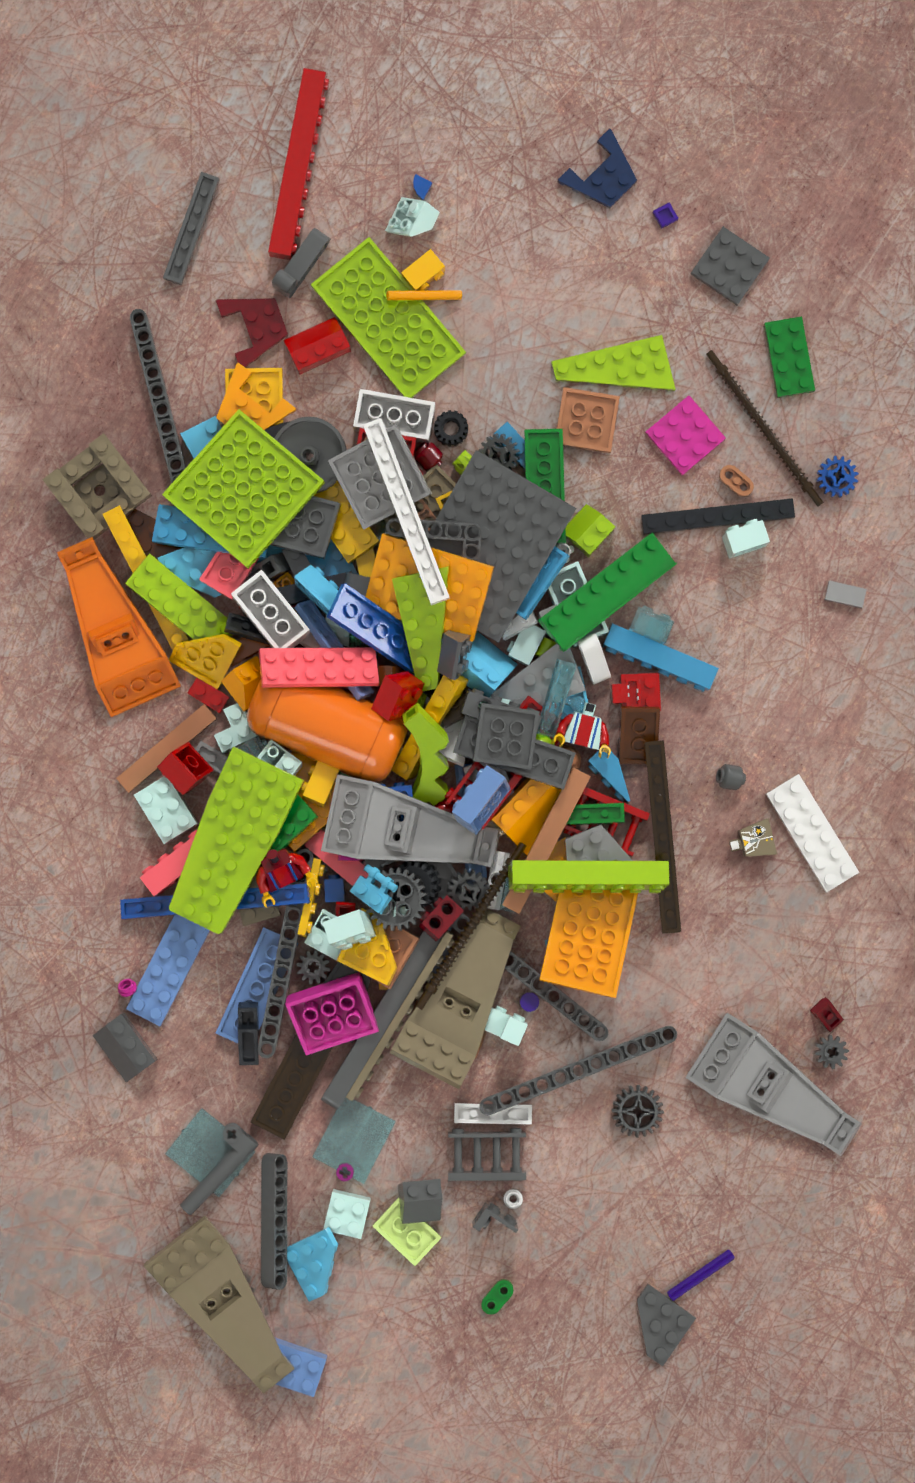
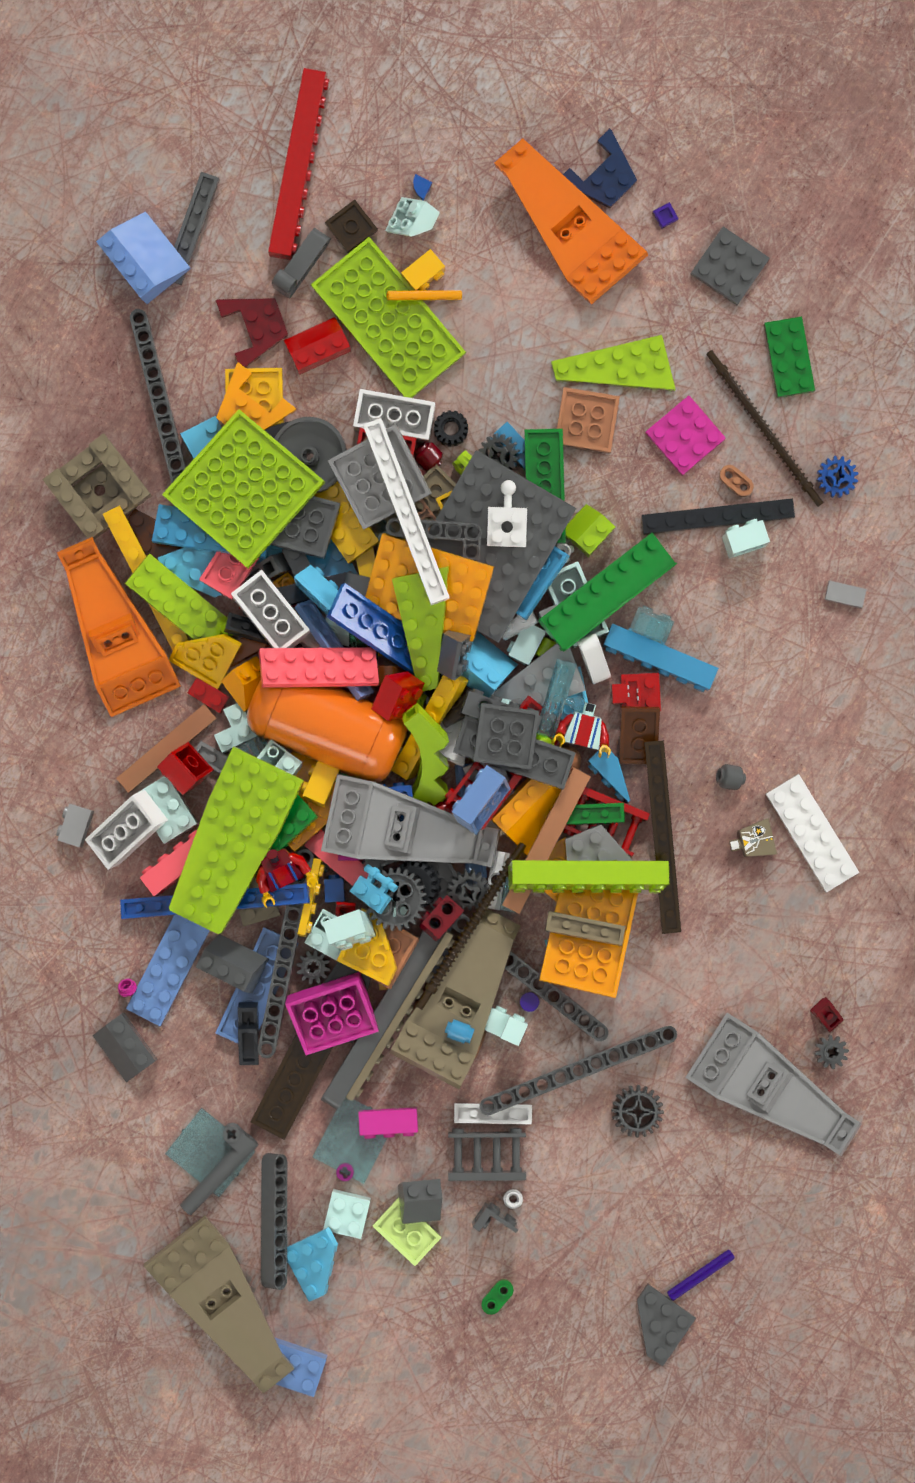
(75, 825): none -> light grey brick
(126, 829): none -> white brick
(143, 256): none -> medium blue slope
(232, 963): none -> dark grey slope
(351, 226): none -> dark brown plate
(388, 1122): none -> dark pink brick
(459, 1031): none -> dark azure brick
(516, 516): none -> white plate
(585, 928): none -> dark tan plate
(595, 251): none -> orange wing

